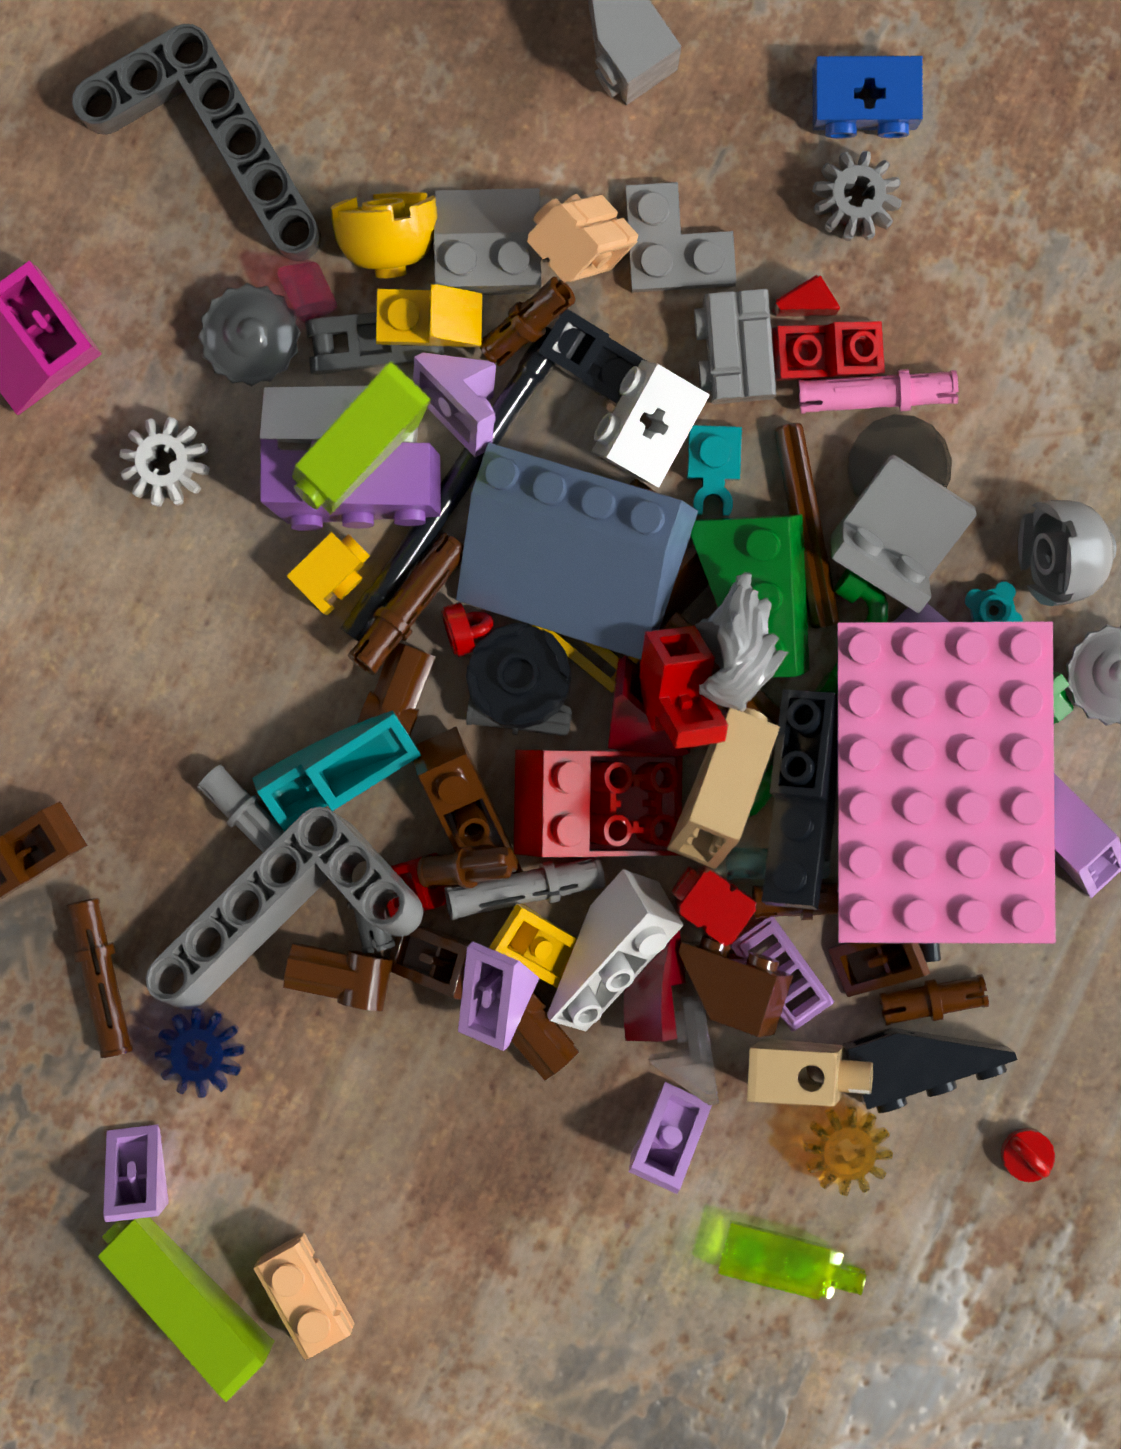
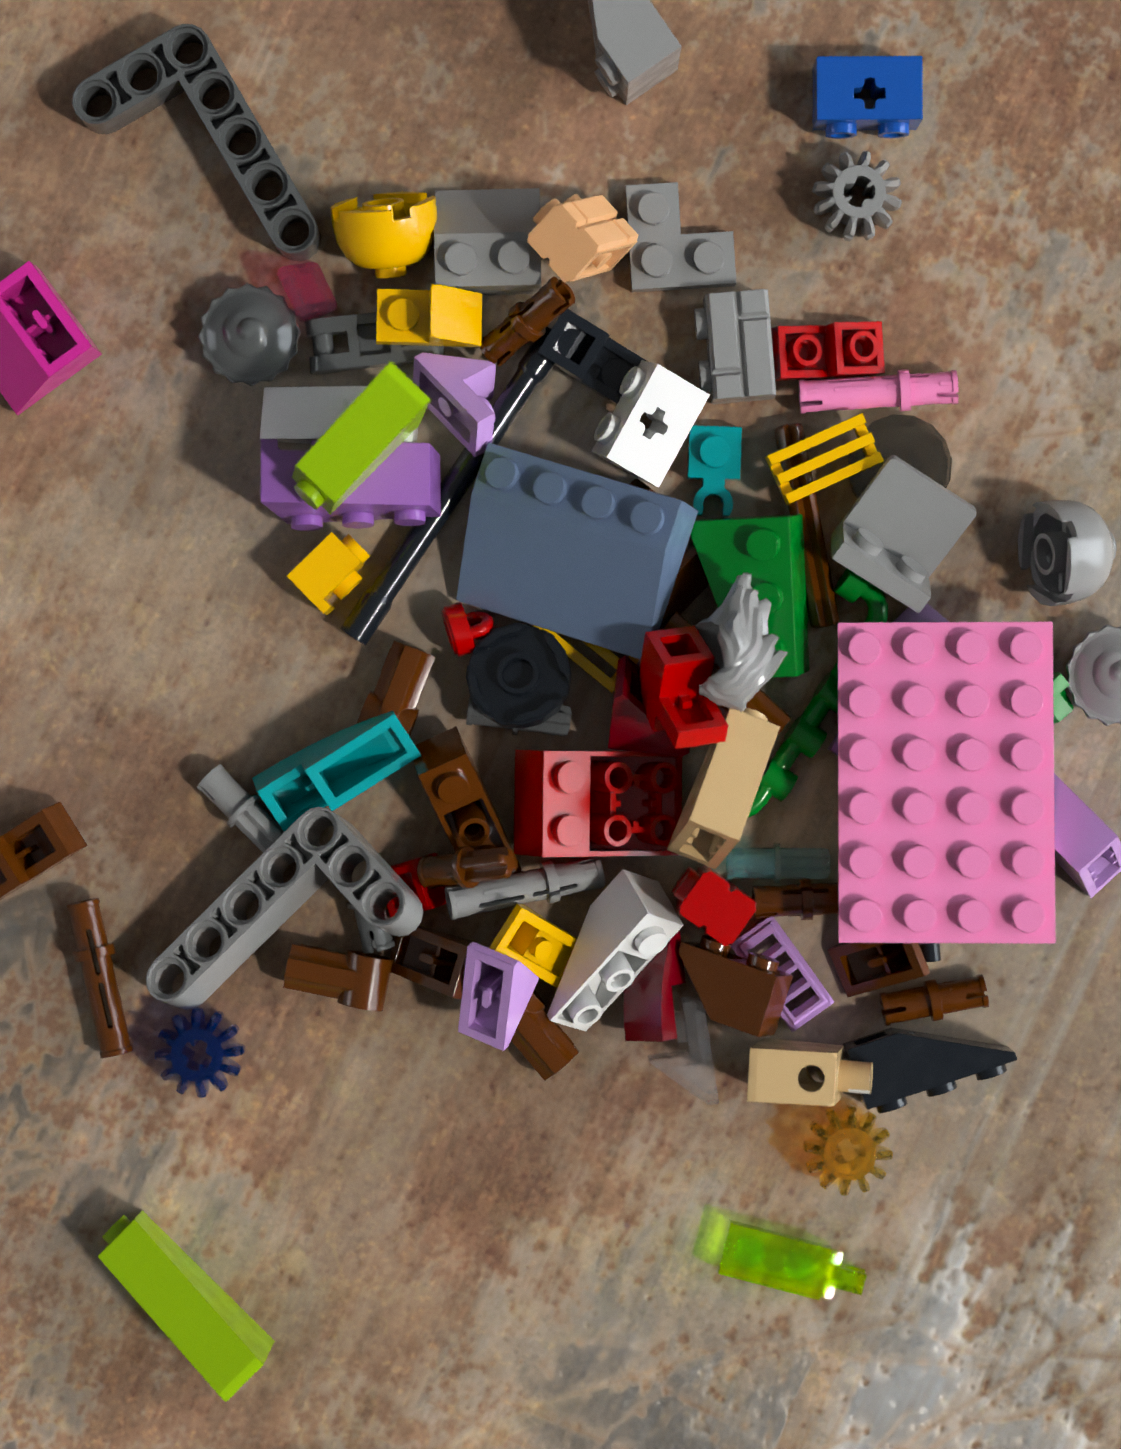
(134, 1174): lavender slope -> none
(148, 454): white gear -> none
(304, 1296): light nougat brick -> none
(401, 612): reddish brown pin -> none
(669, 1138): lavender slope -> none
(804, 799): black slope -> none
(807, 299): red slope -> none
(864, 440): none -> yellow tile
(1000, 596): teal plate -> none
(1028, 1155): red tile -> none

